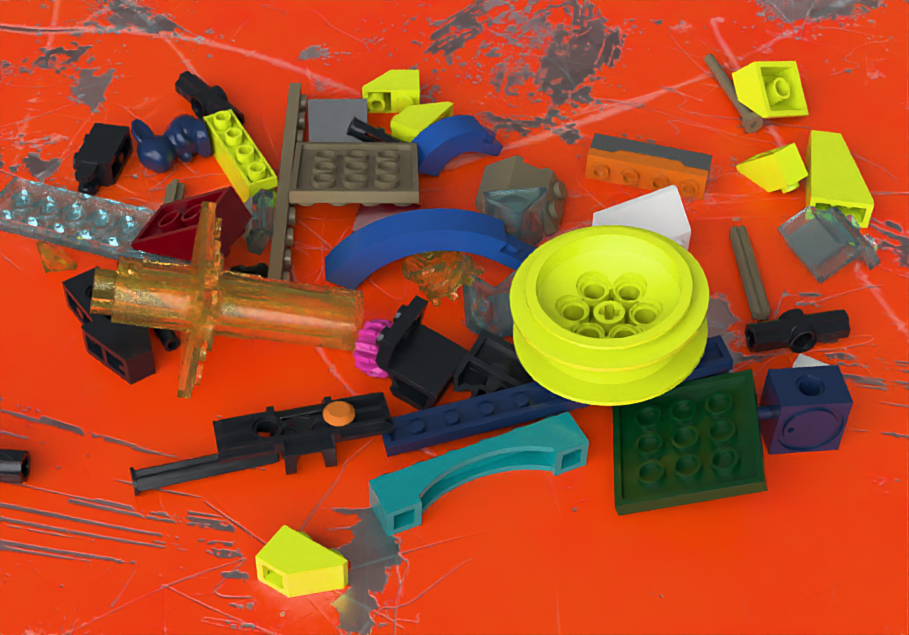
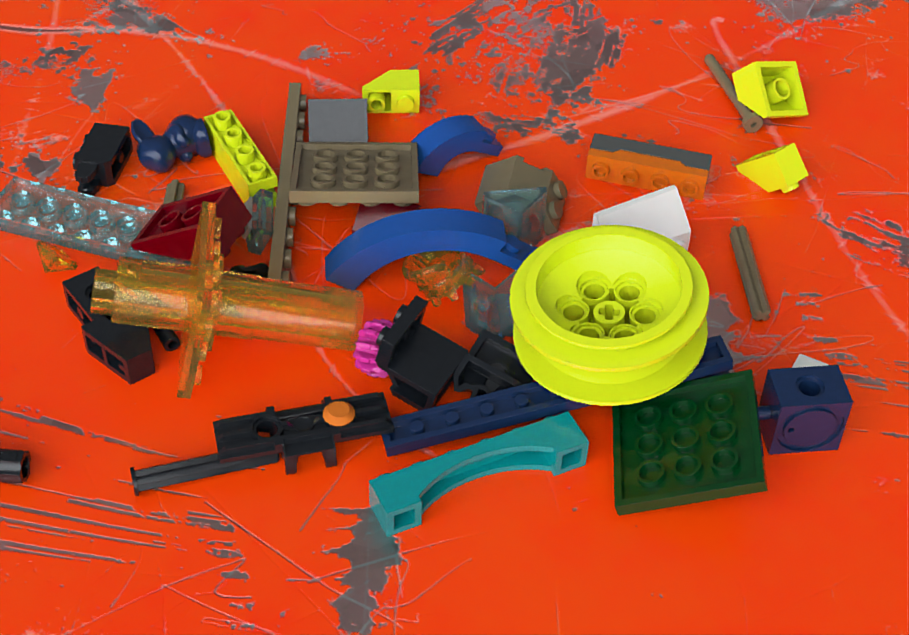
(203, 98): black piece -> none
(299, 565): neon yellow slope -> none
(360, 129): black pin -> none
(417, 118): neon yellow slope -> none
(797, 330): black piece -> none
(827, 241): clear light blue piece -> none
(835, 178): neon yellow slope -> none

